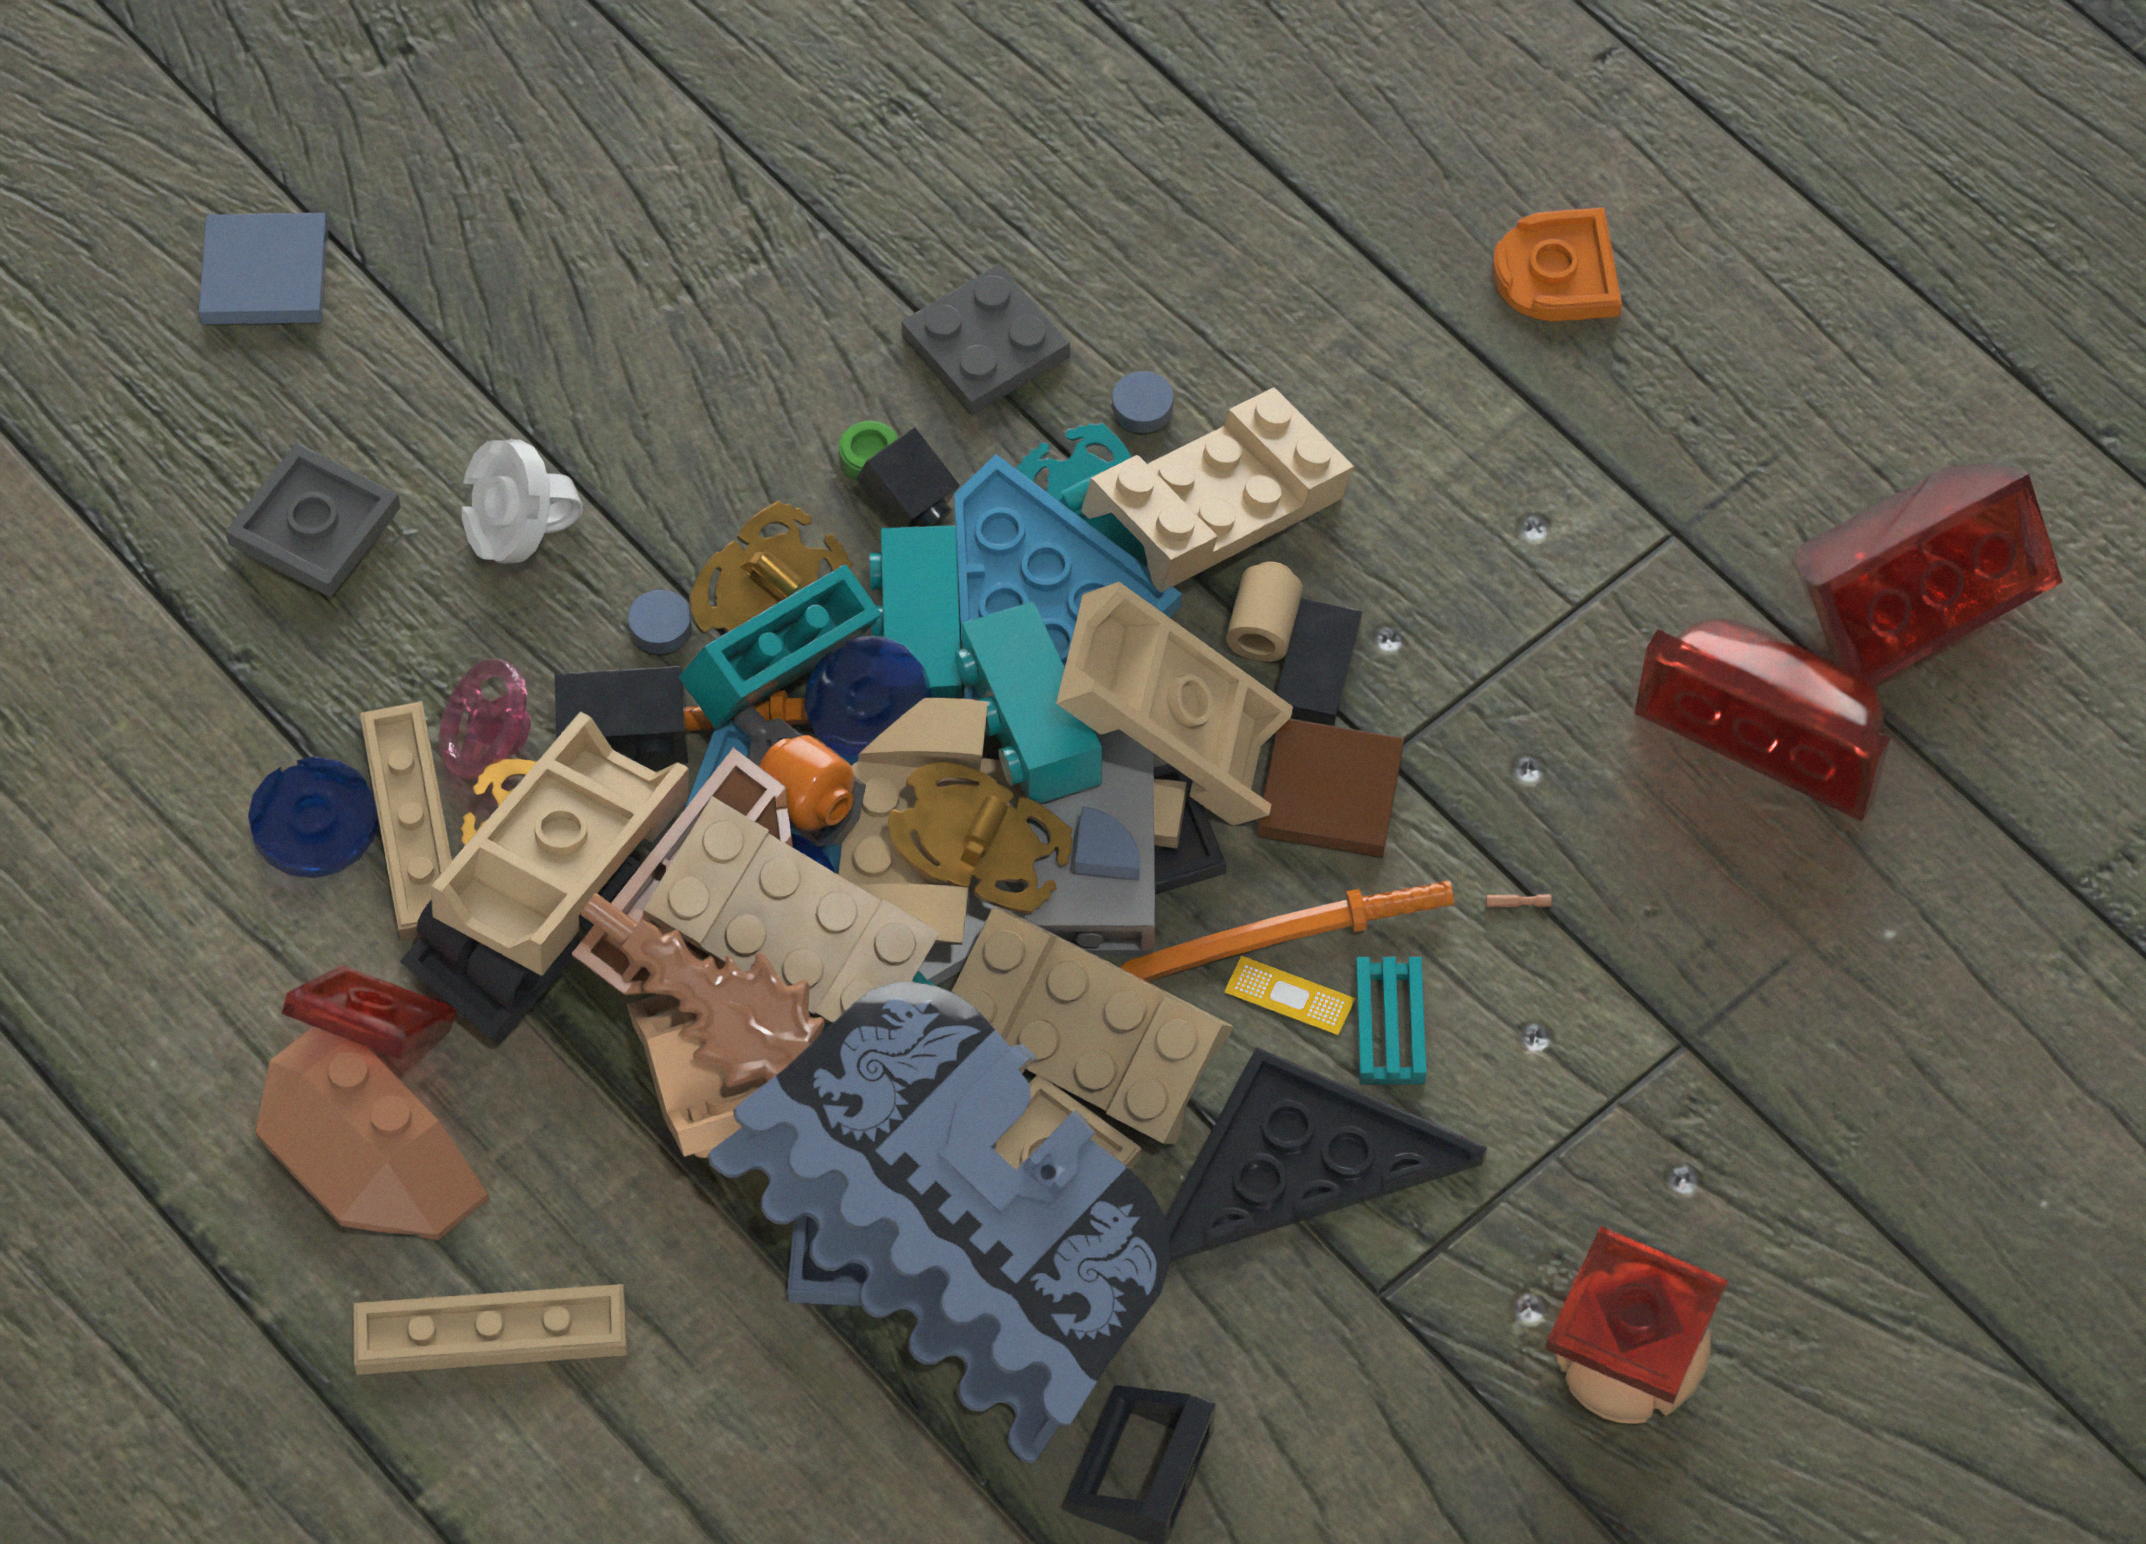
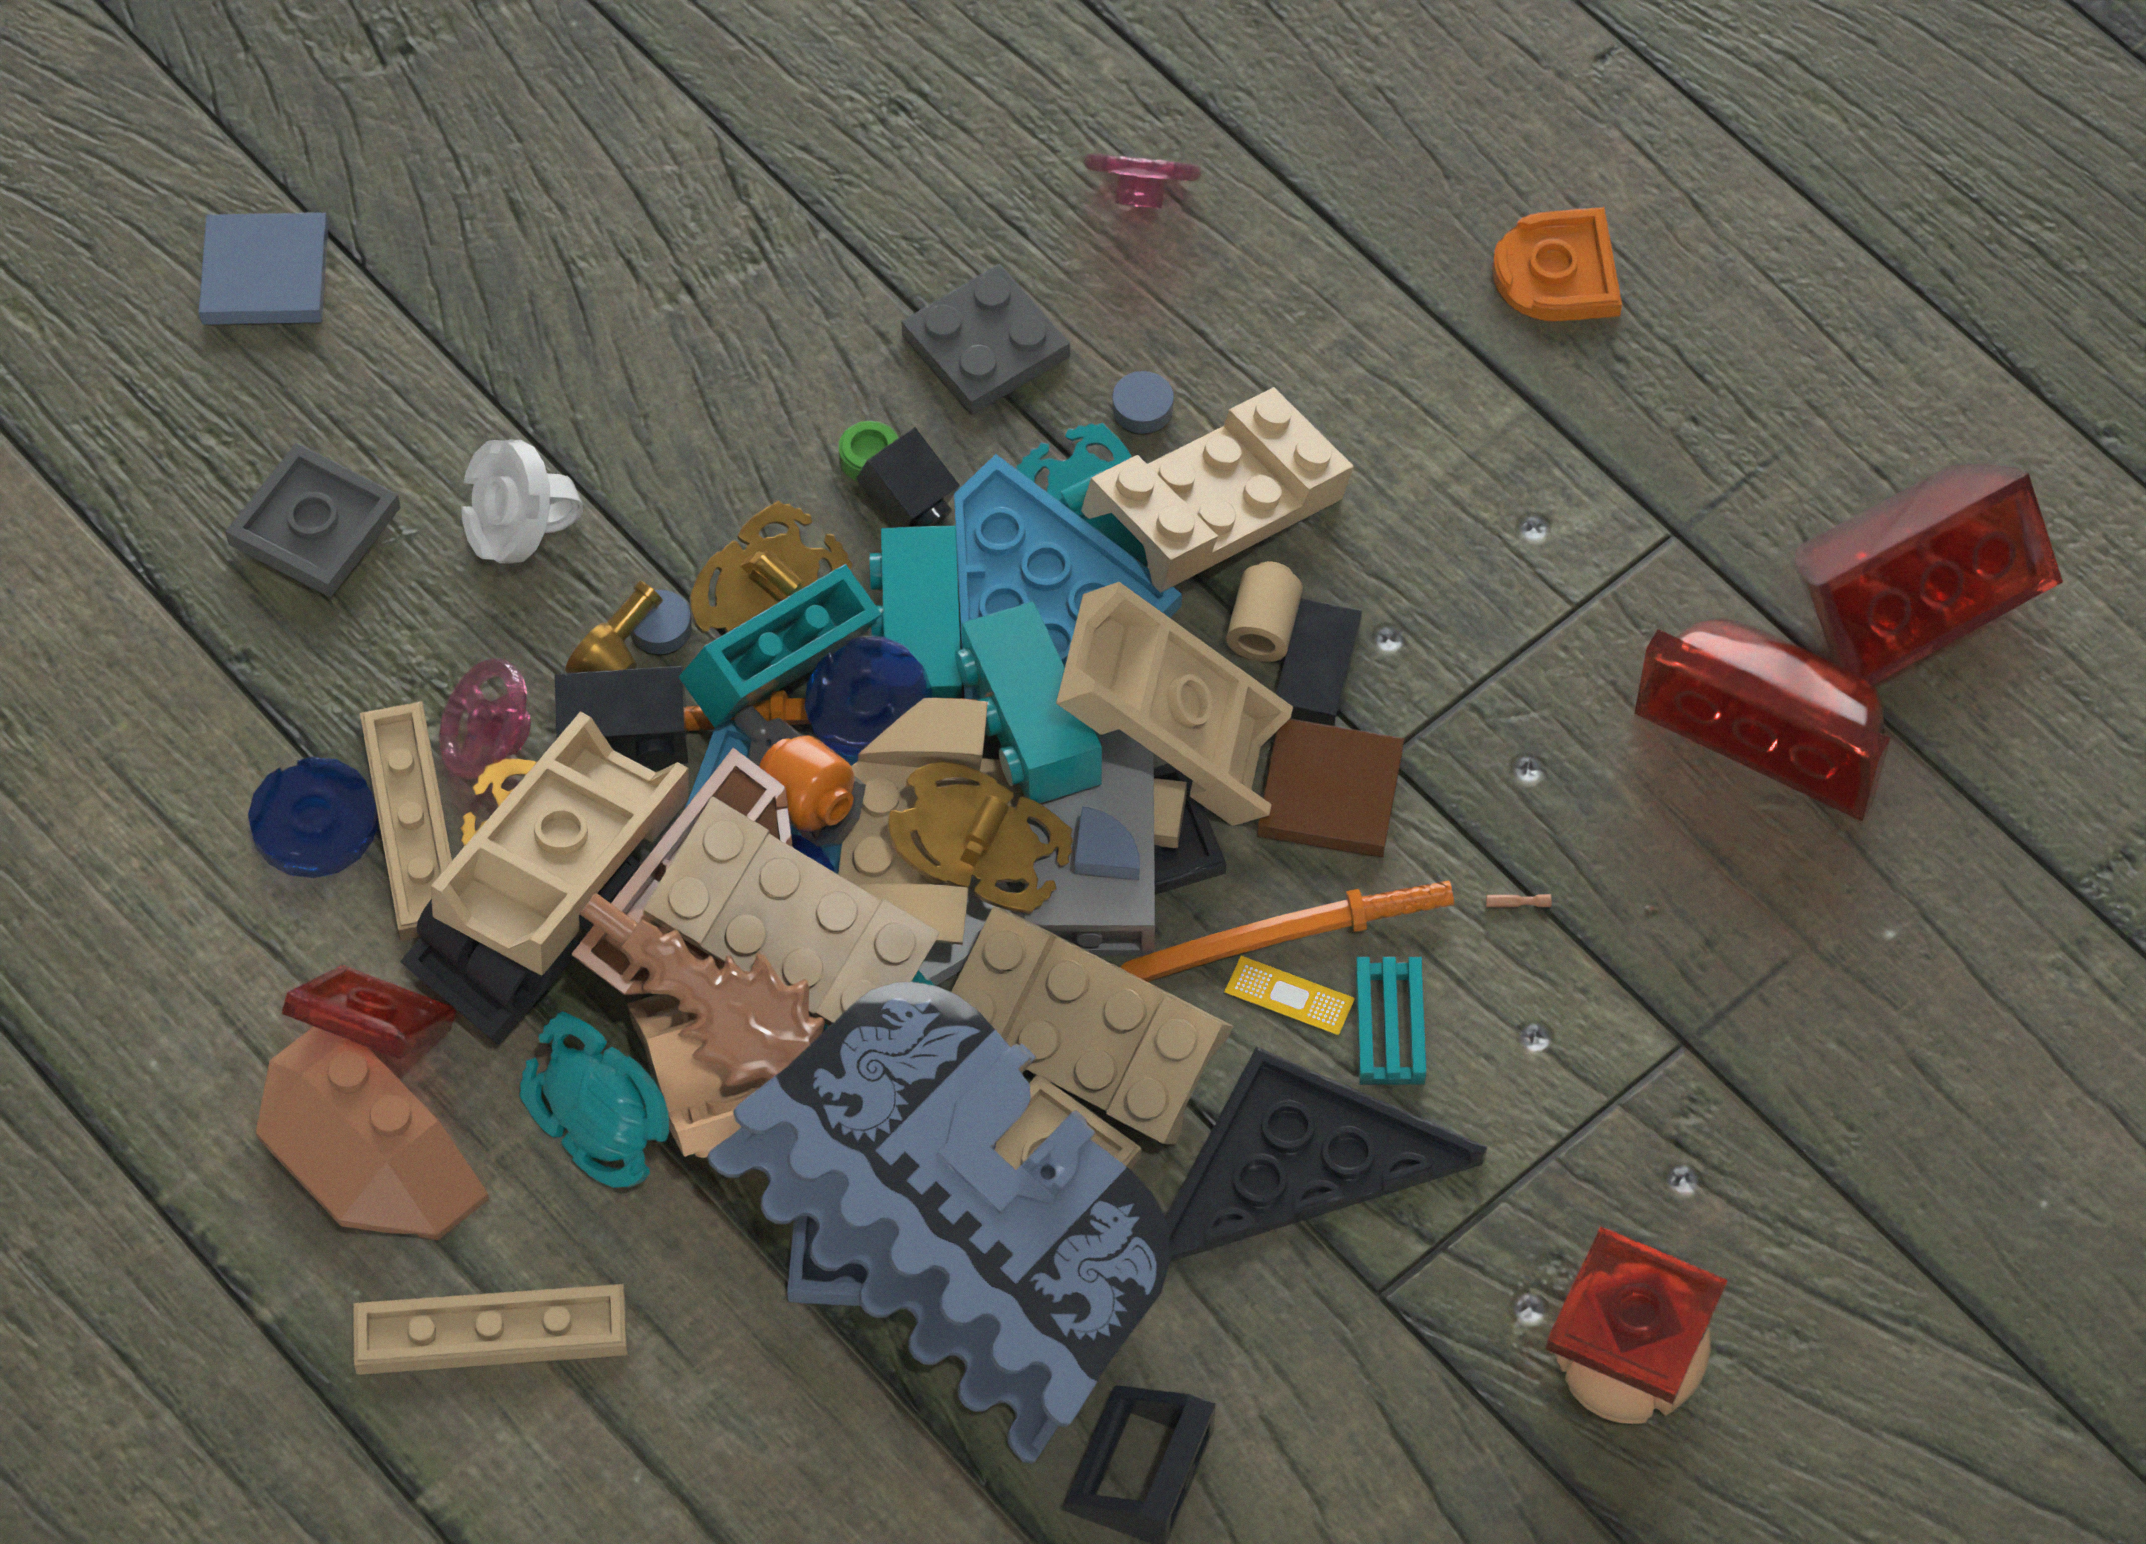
(596, 1102): none -> teal shield
(604, 645): none -> pearl gold bar
(1141, 179): none -> clear pink piece

